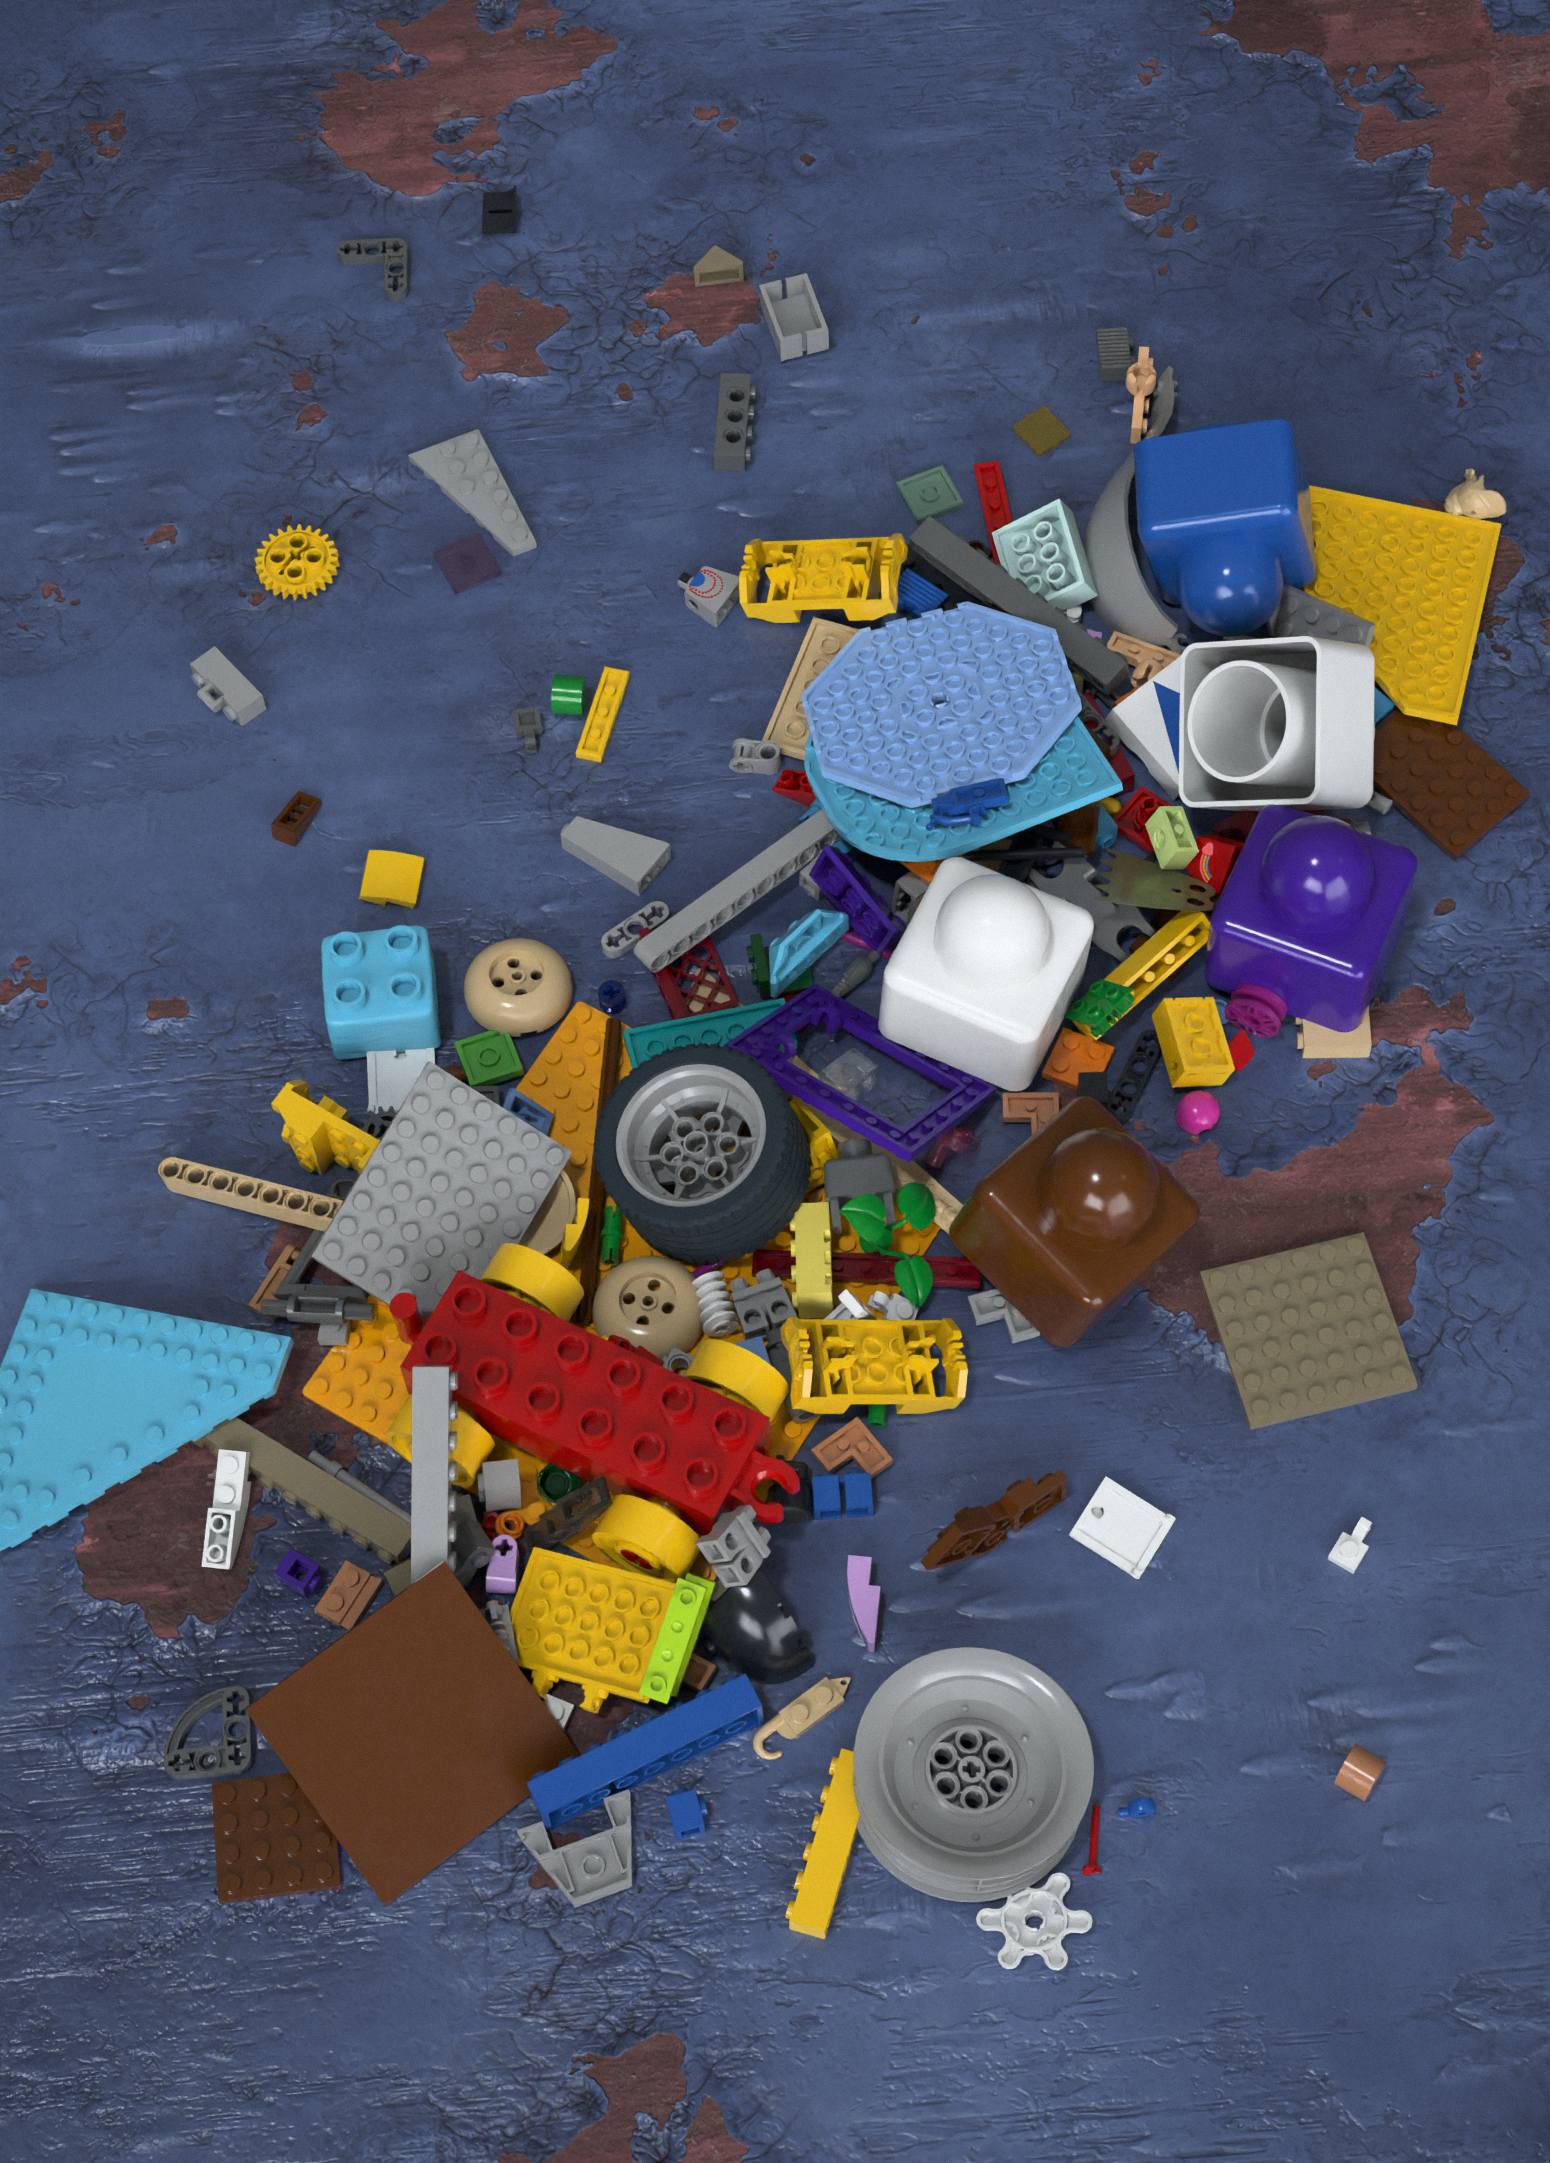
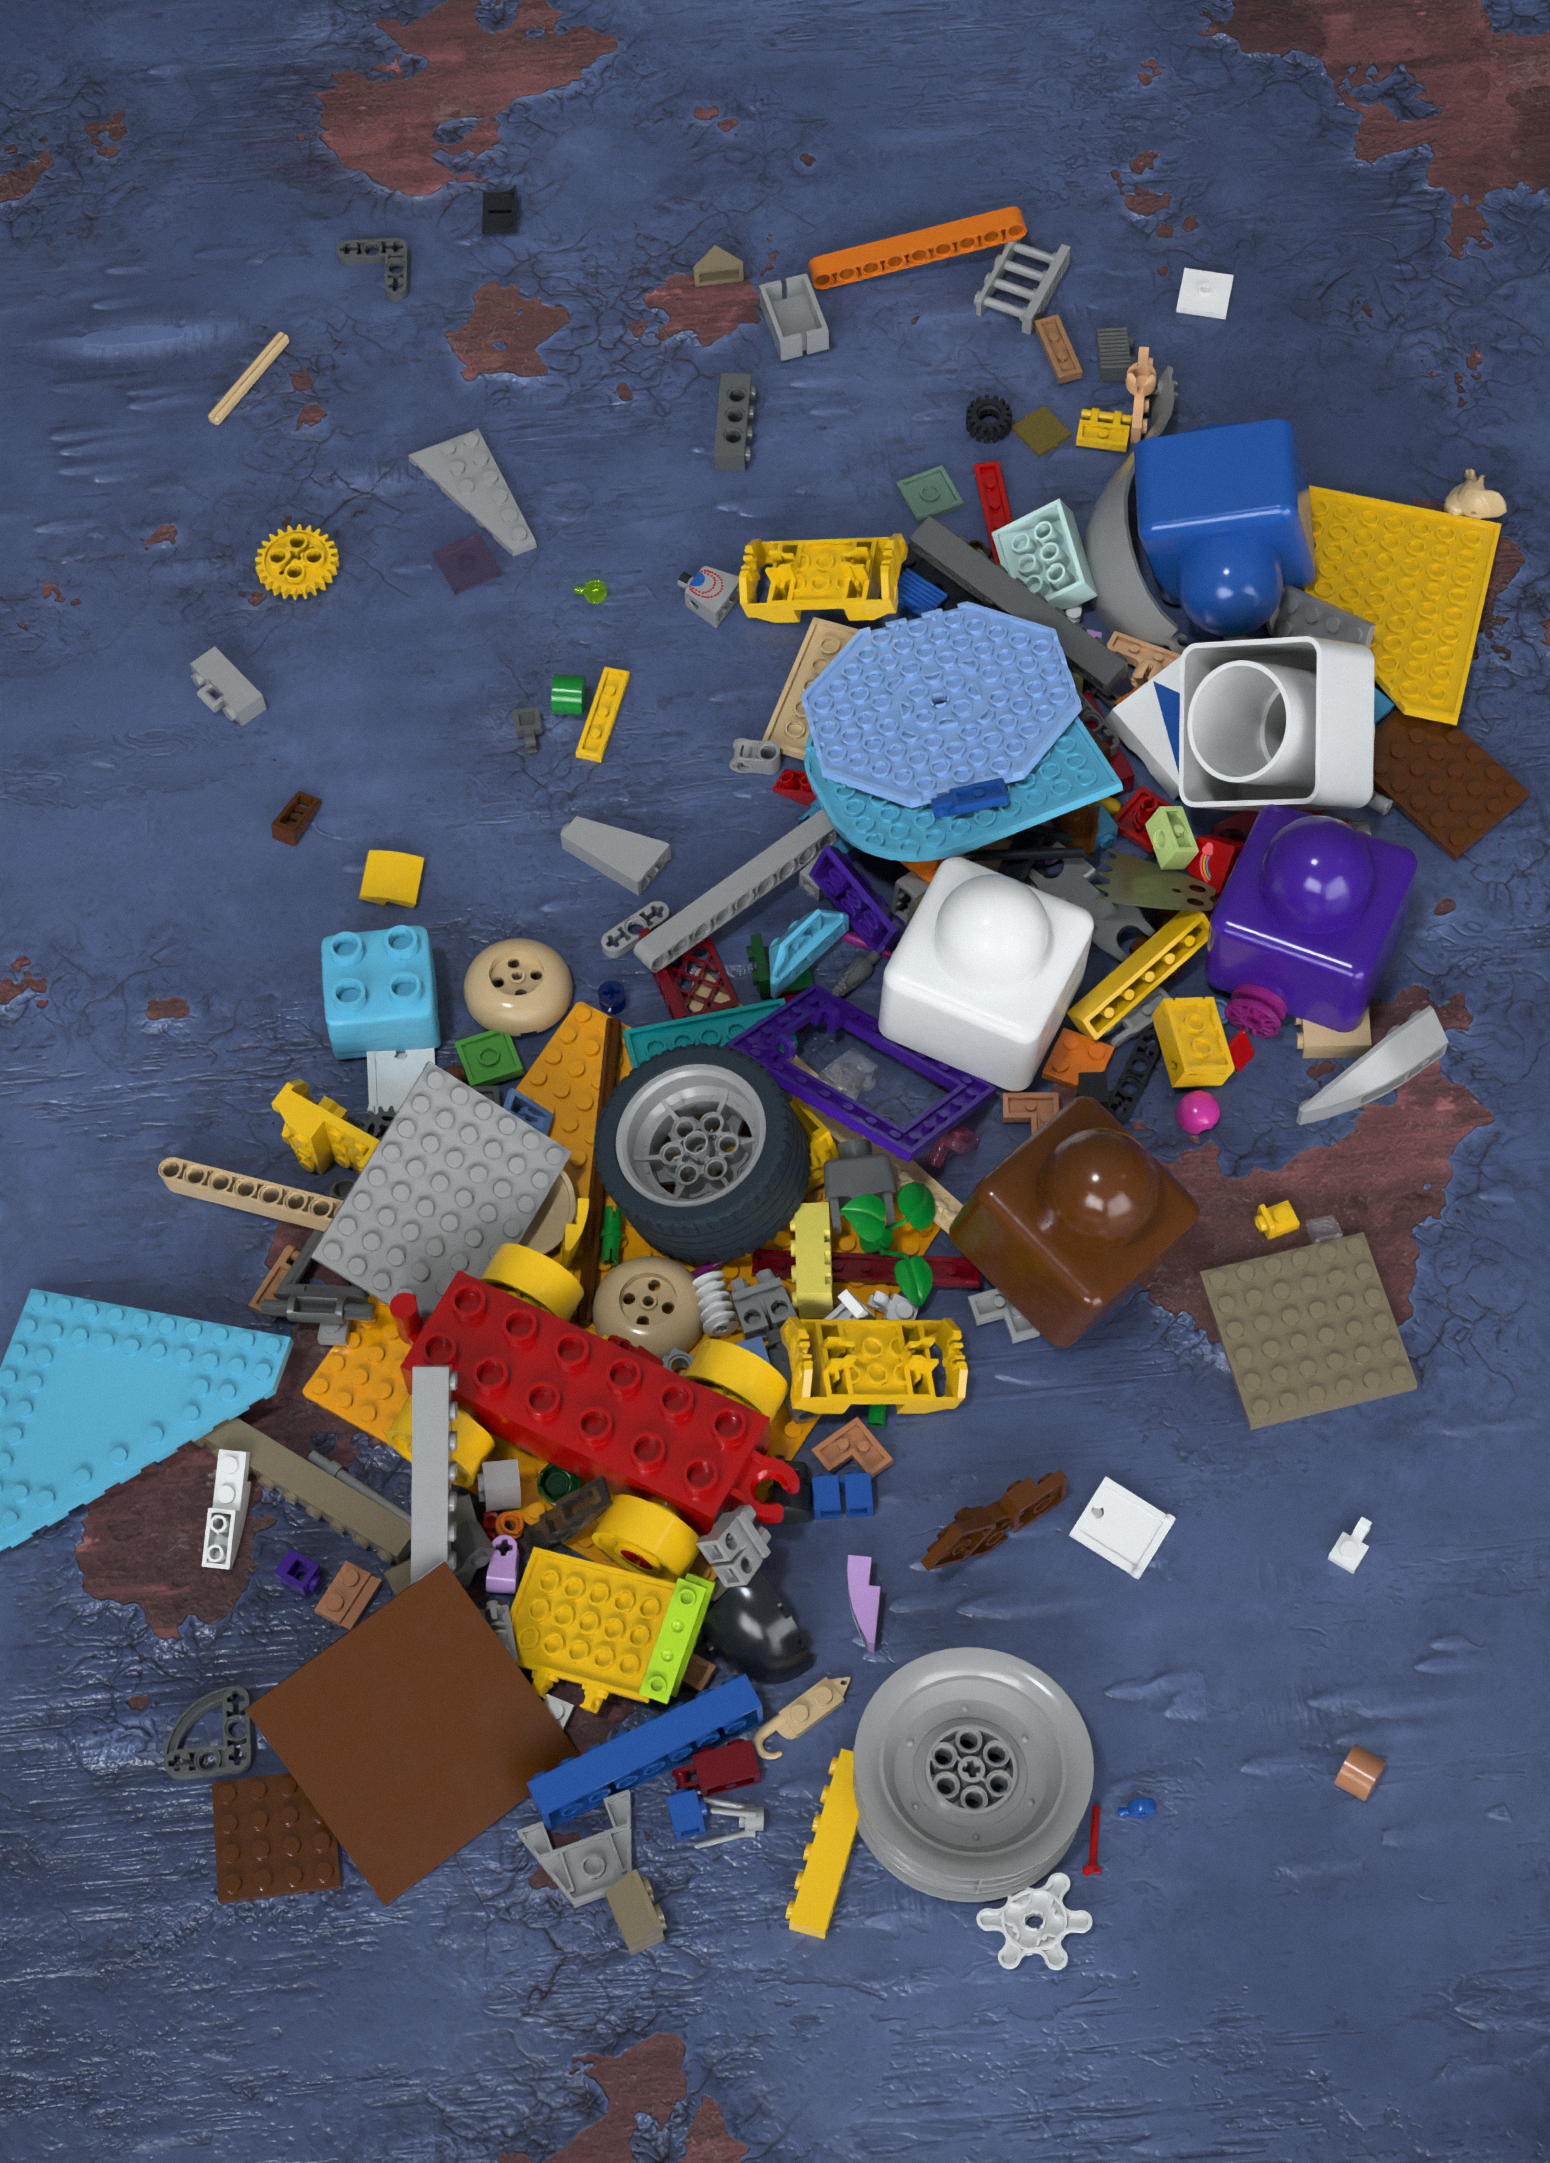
(248, 378): none -> tan axle
(593, 591): none -> clear neon green piece
(634, 1913): none -> dark tan slope
(720, 1769): none -> dark red brick
(750, 1817): none -> light grey plant
(917, 248): none -> orange beam
(975, 812): blue piece -> none
(985, 407): none -> black tyre
(1037, 297): none -> light grey fence
(1058, 349): none -> medium nougat plate
(1101, 1006): green hinge -> none
(1102, 434): none -> yellow plate
(1138, 1018): none -> light grey hinge
(1205, 293): none -> white plate
(1276, 1219): none -> yellow bracket
(1323, 1229): none -> clear slope
(1382, 1069): none -> light grey wedge

